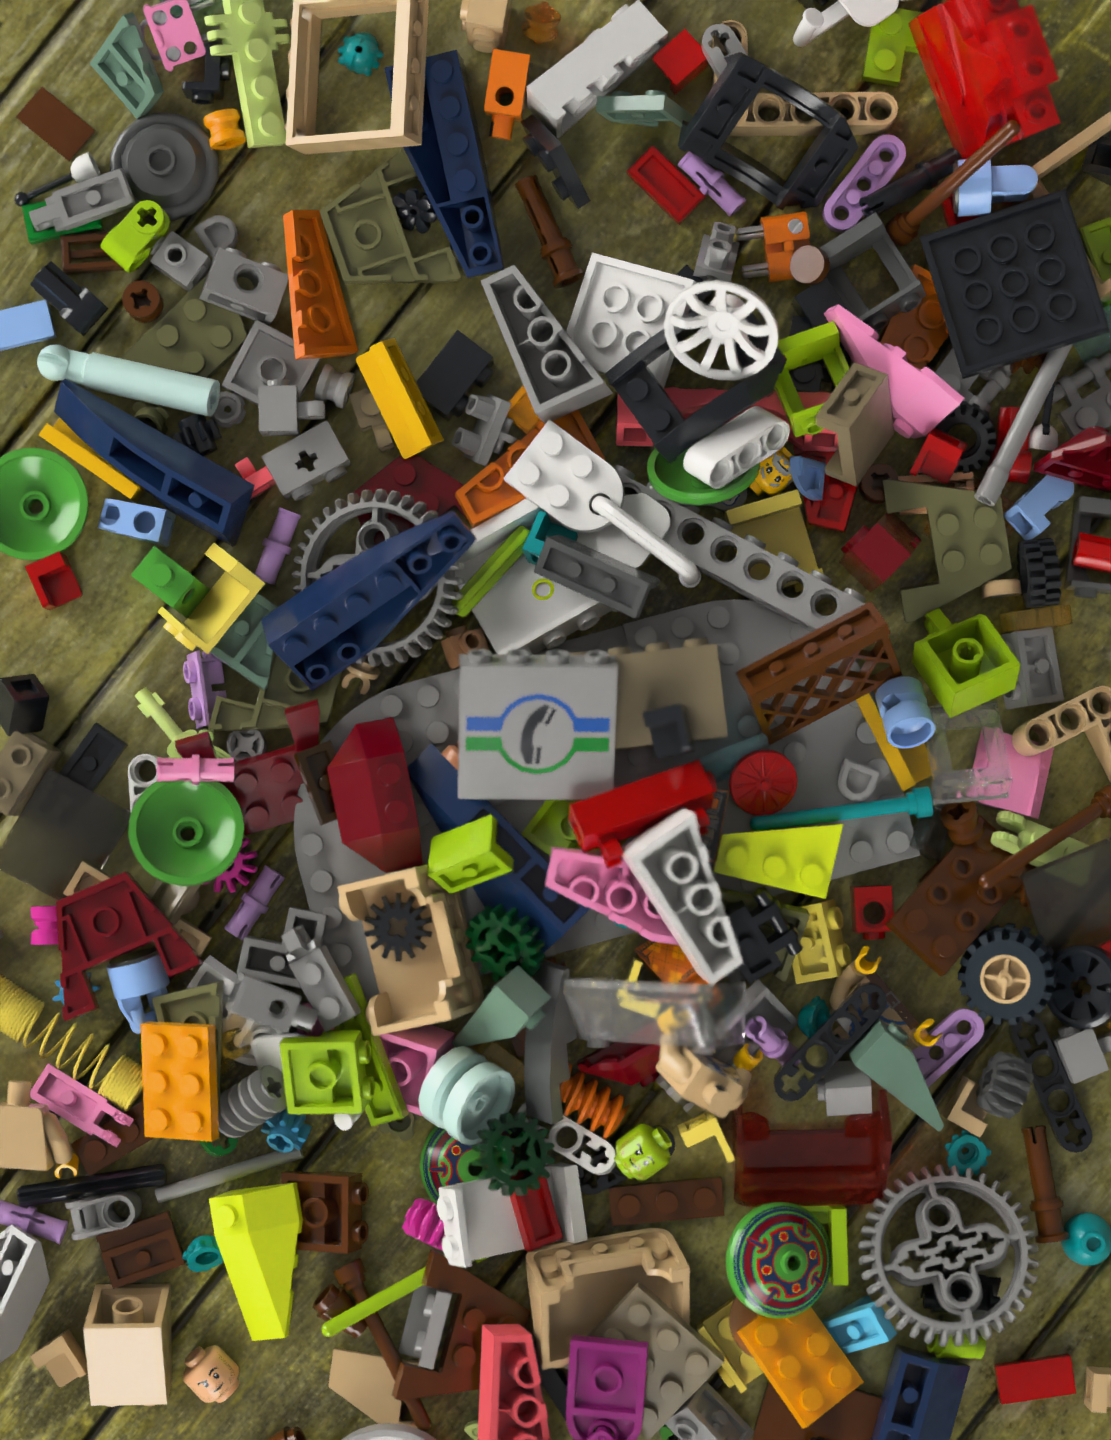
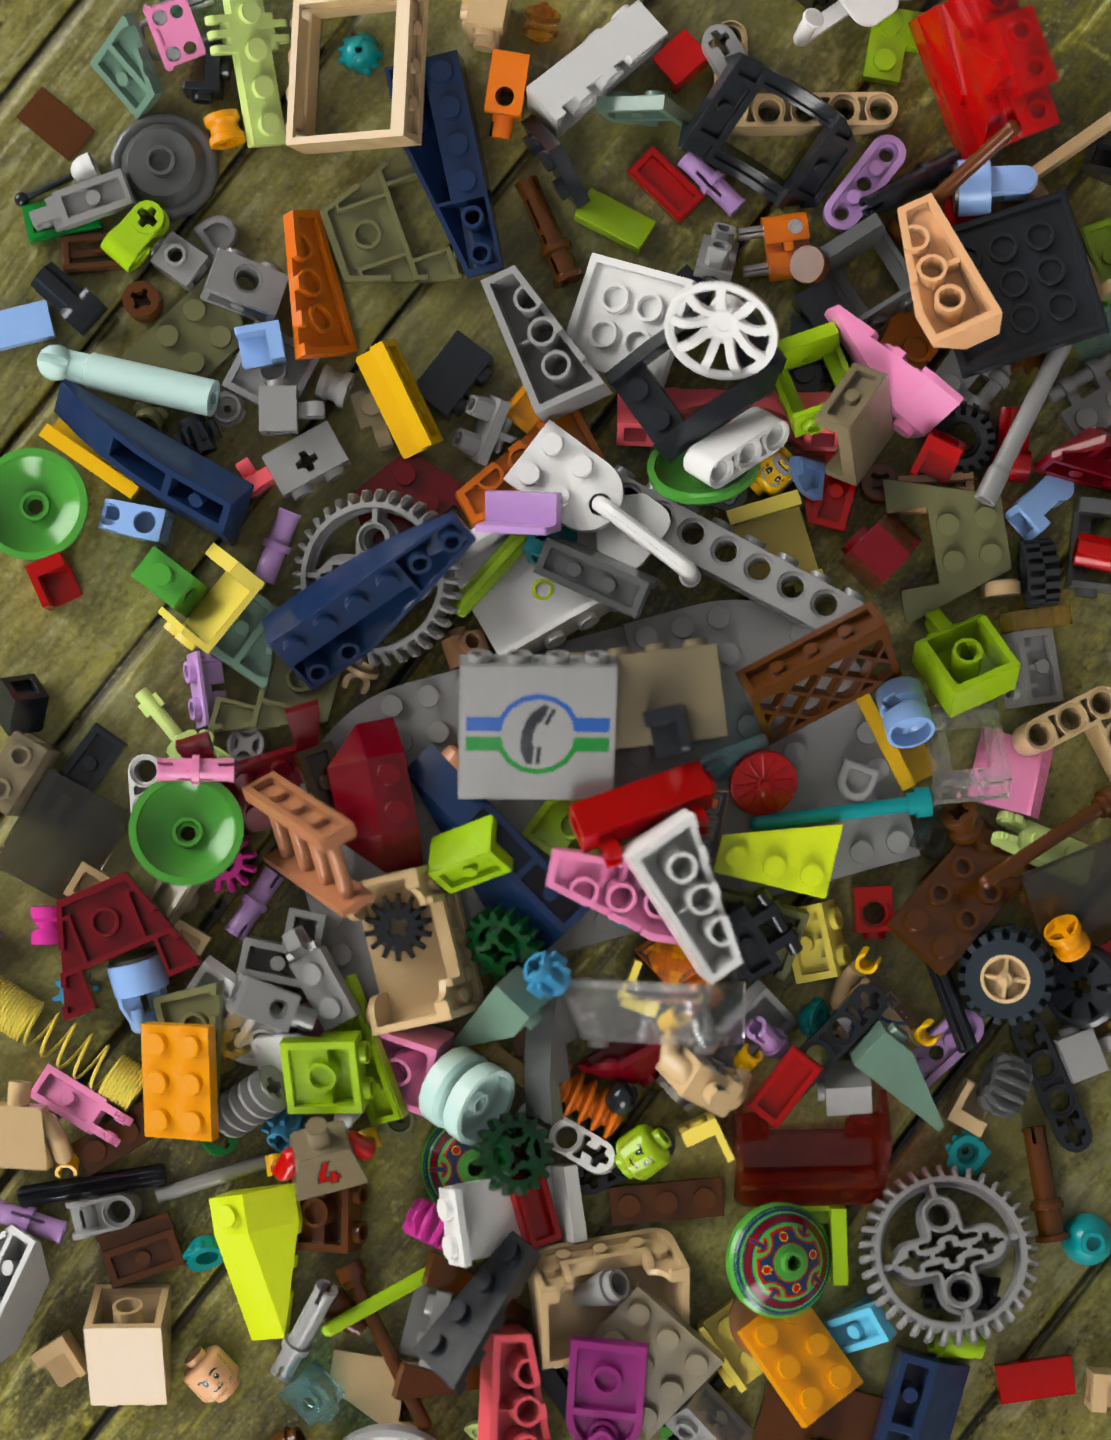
(261, 344): none -> light blue panel
(298, 1341): none -> light grey pin
(308, 843): none -> nougat fence
(313, 1394): none -> clear light blue brick
(324, 1158): none -> dark tan torso
(415, 210): black plant -> none
(466, 1324): none -> black wing
(521, 512): none -> lavender panel
(547, 974): none -> dark azure gear
(603, 1289): none -> light grey cone
(615, 221): none -> lime slope
(622, 1098): none -> black hinge
(784, 1086): none -> red tile
(944, 283): none -> light nougat wedge
(953, 1011): none -> black axle
(1044, 435): white hinge -> none
(1067, 938): none -> light orange wheel

